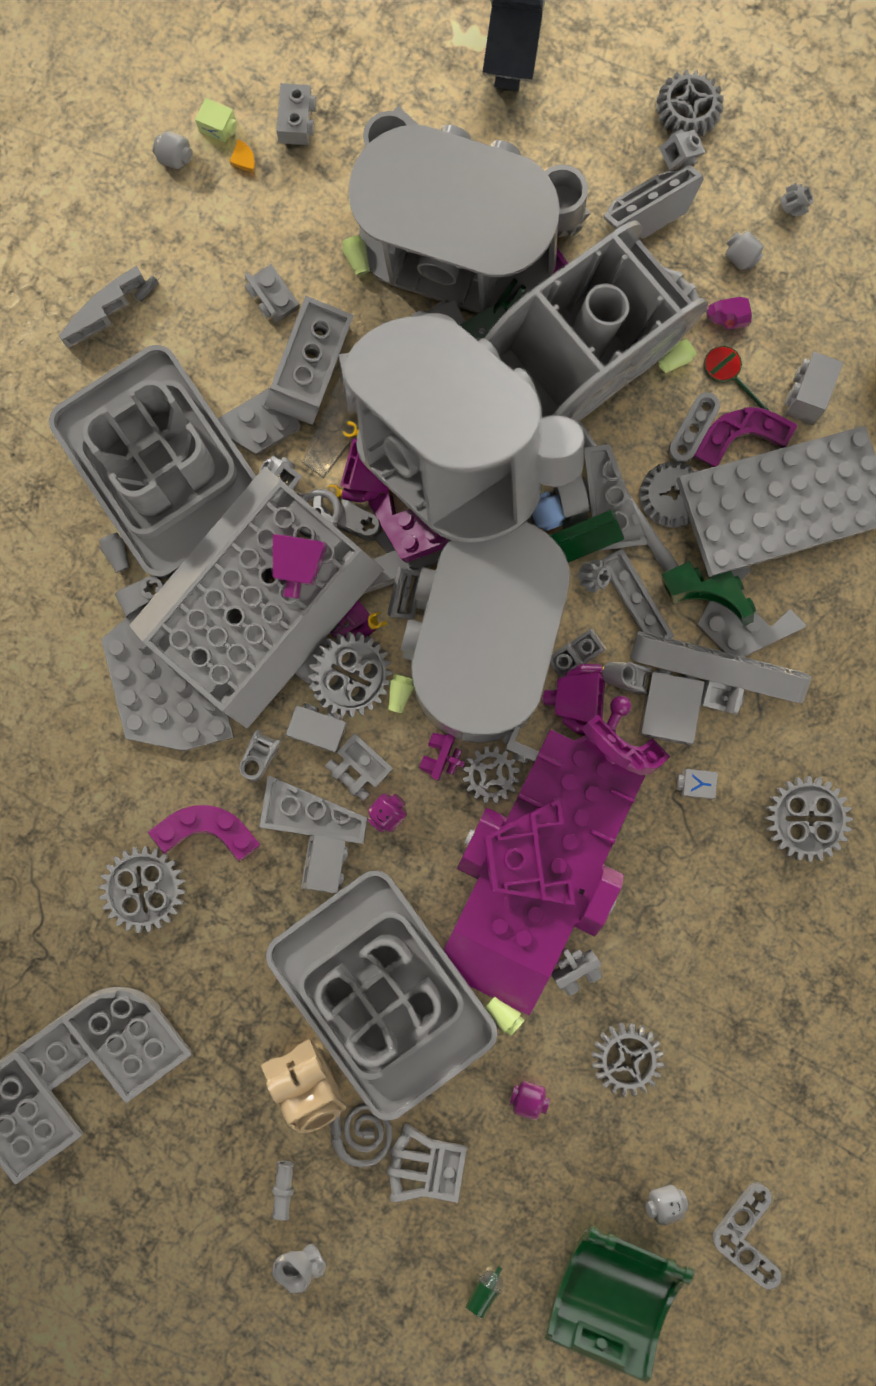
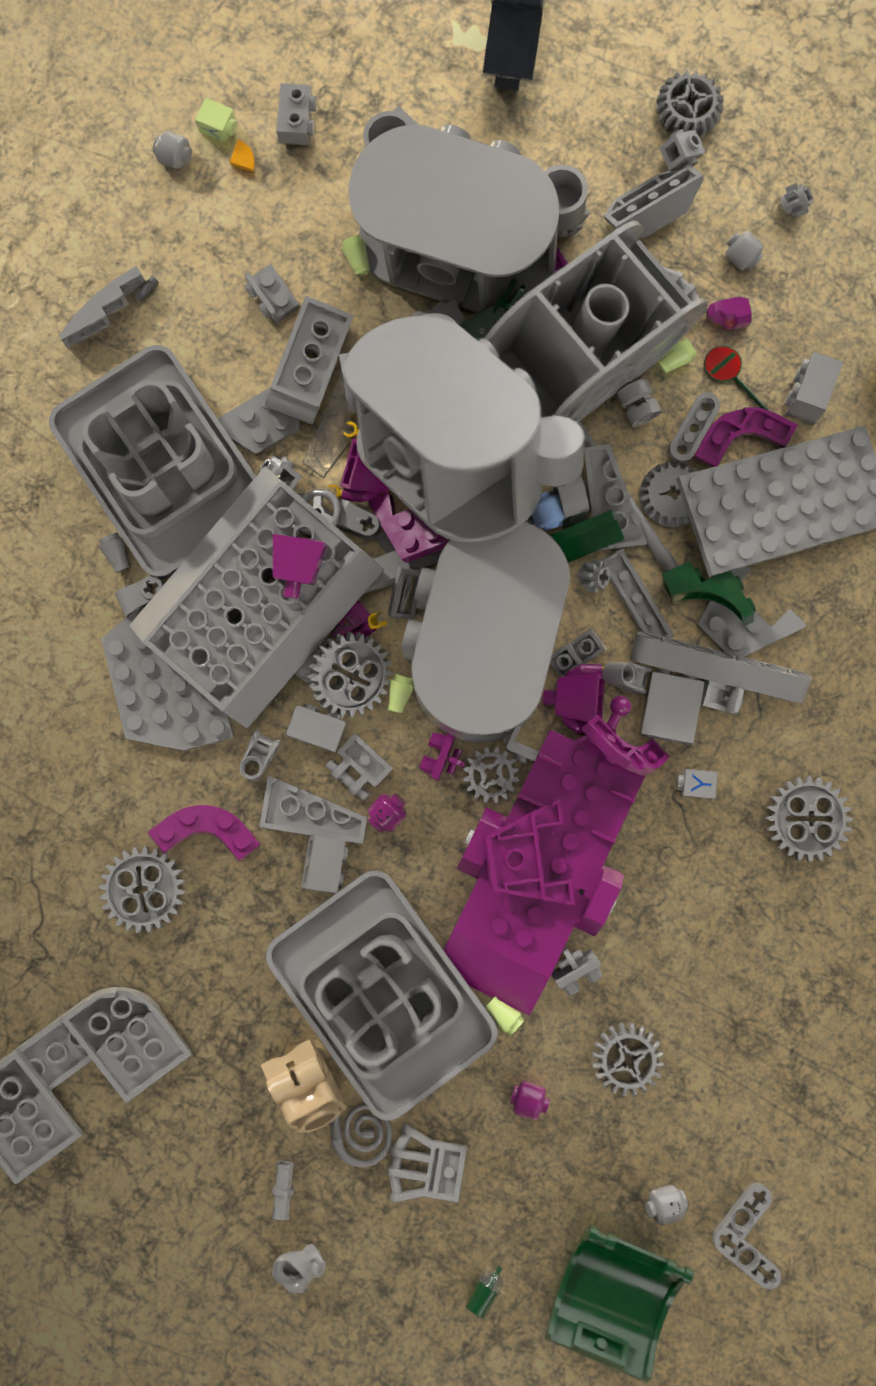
(634, 395): none -> light grey wheel

